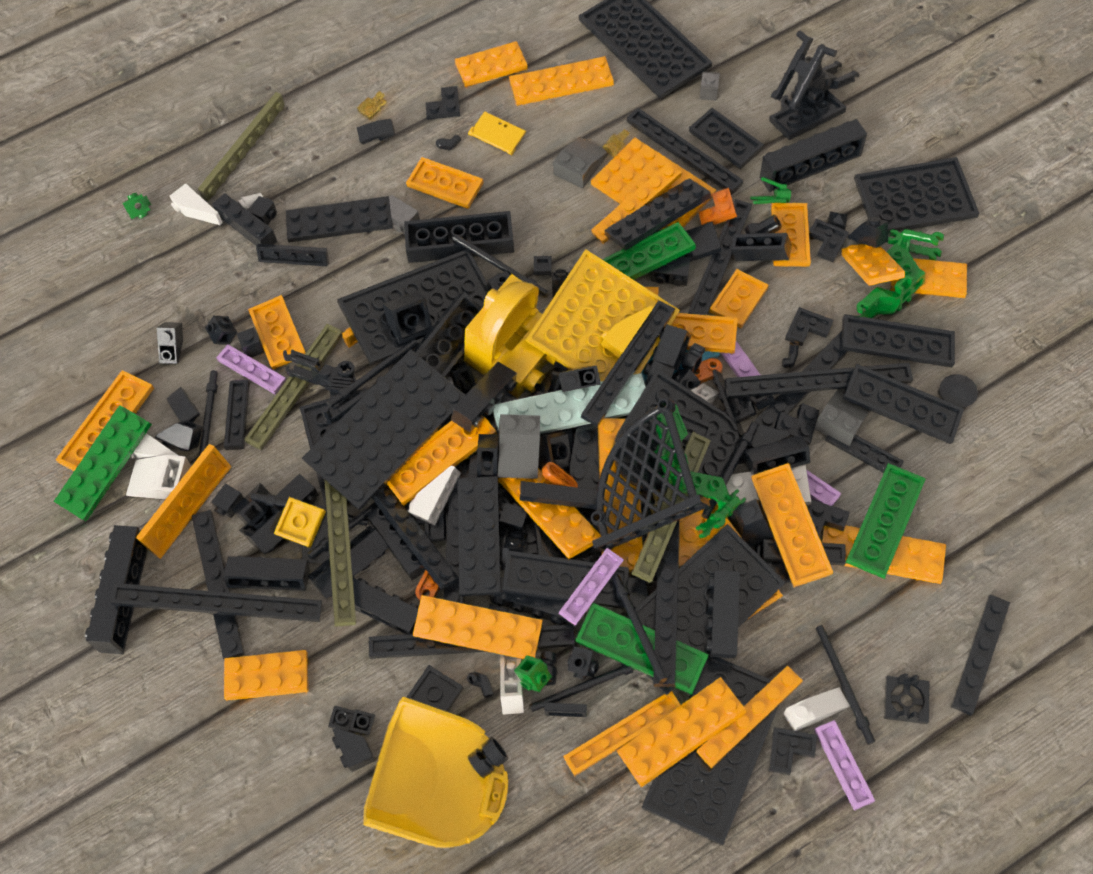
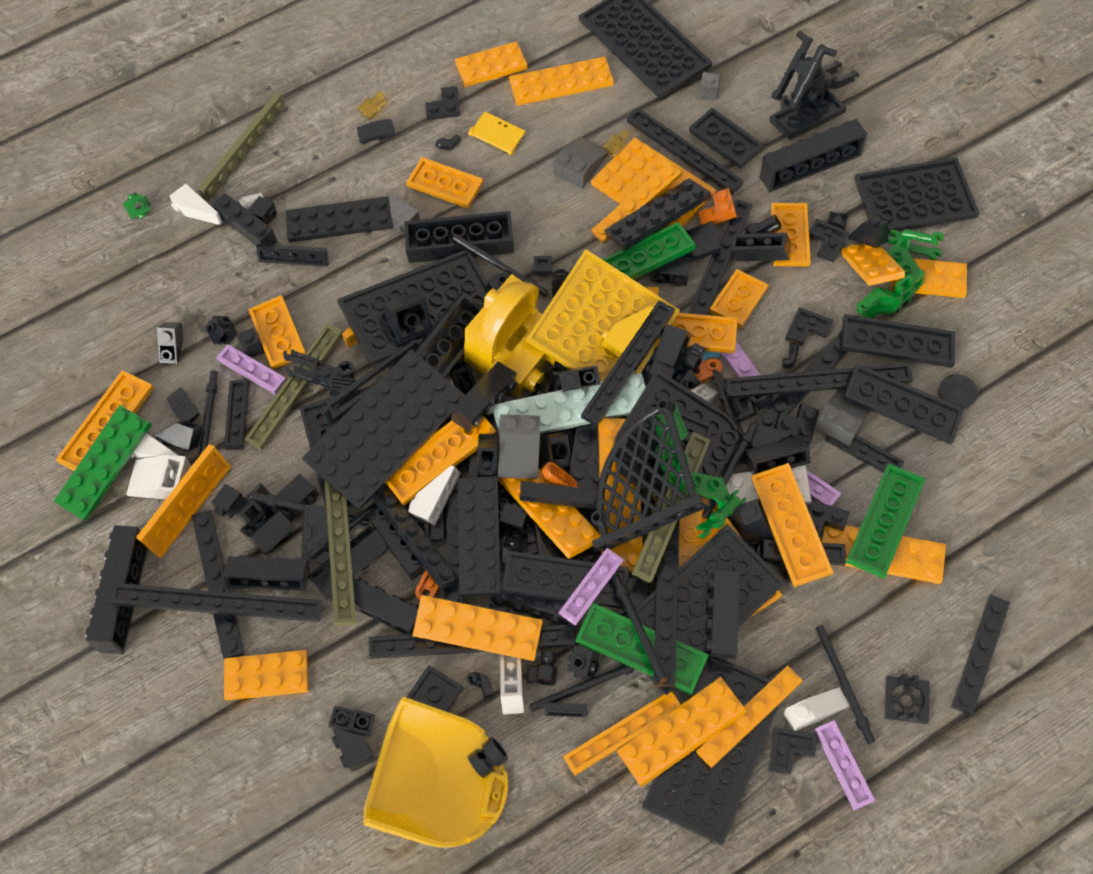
(300, 522): yellow plate -> none
(533, 673): green brick -> none
(781, 195): green plant -> none

